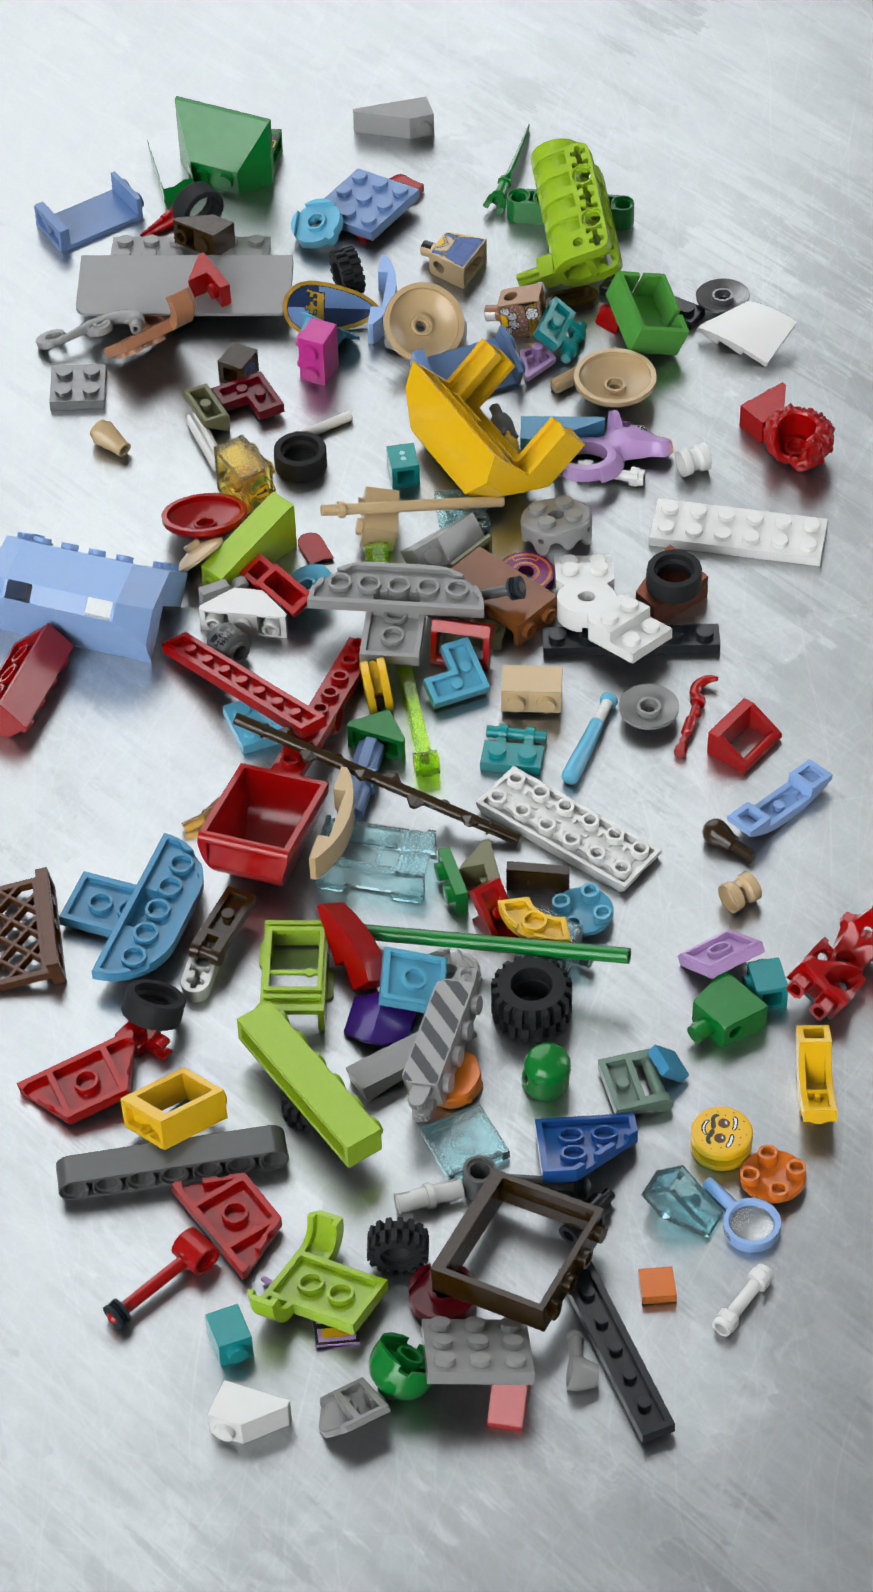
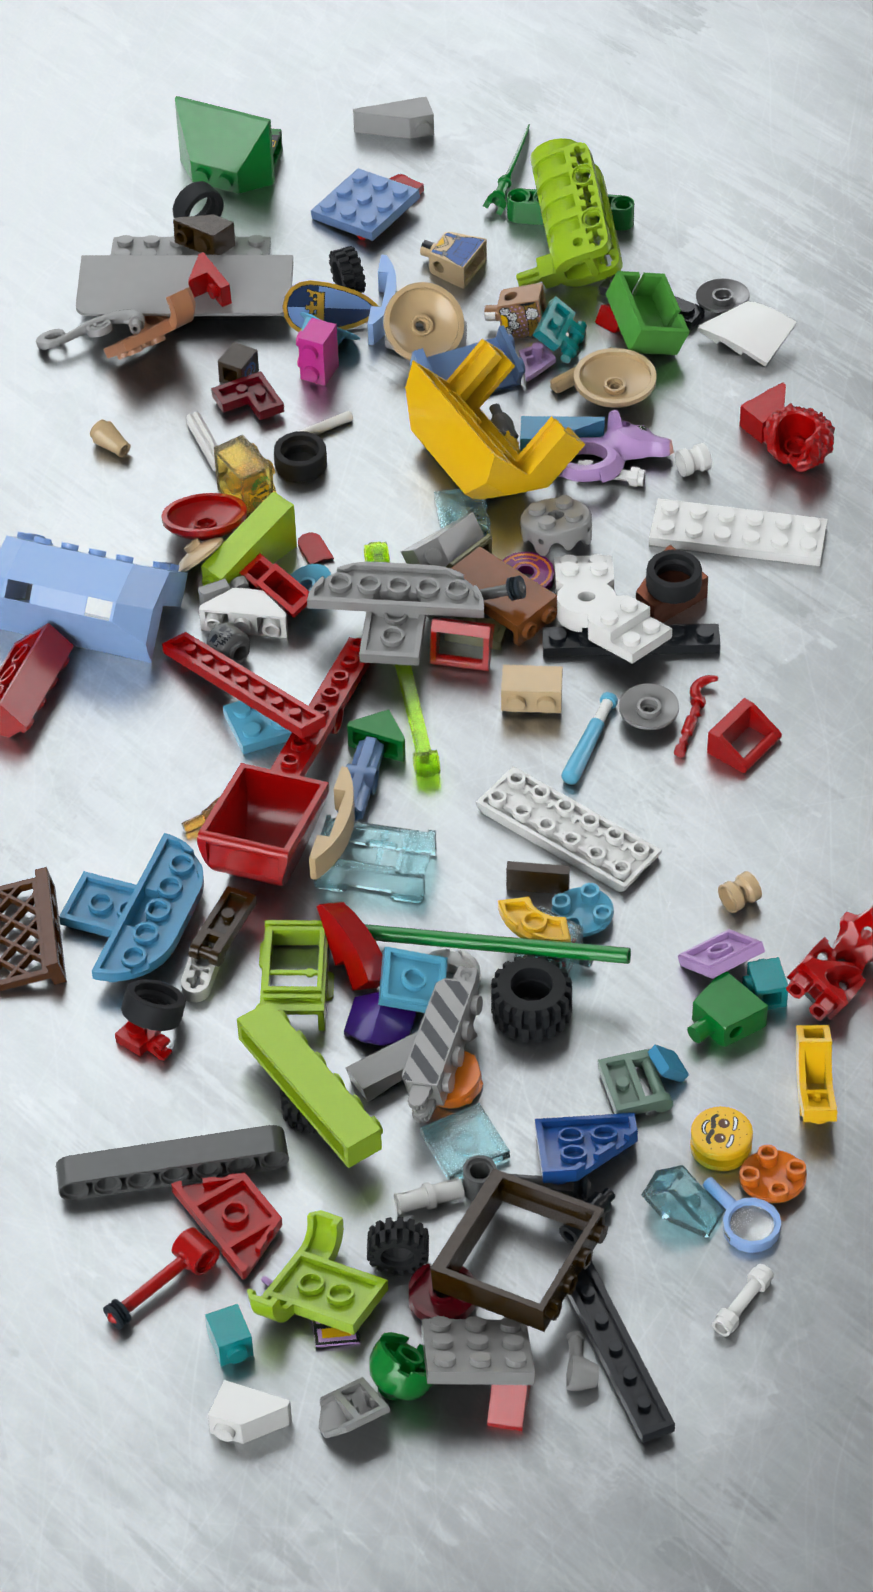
(78, 387): flat silver plate -> none
(85, 1080): red wing -> none
(91, 217): medium blue panel -> none
(145, 1107): yellow window -> none
(161, 225): red piece -> none
(169, 194): green piece -> none
(207, 407): olive slope -> none
(323, 234): medium azure plate -> none
(342, 509): tan bar -> none
(376, 684): yellow head -> none
(378, 526): tan brick -> none
(389, 782): dark brown plant -> none
(403, 465): teal brick -> none
(454, 887): green plate -> none
(462, 680): medium azure plate -> none
(479, 865): olive slope -> none
(486, 903): red slope -> none
(503, 755): teal plate -> none
(547, 1071): green helmet -> none
(577, 298): dark brown tile -> none
(657, 1285): orange tile -> none
(720, 835): dark brown piece -> none
(784, 803): light blue slope -> none

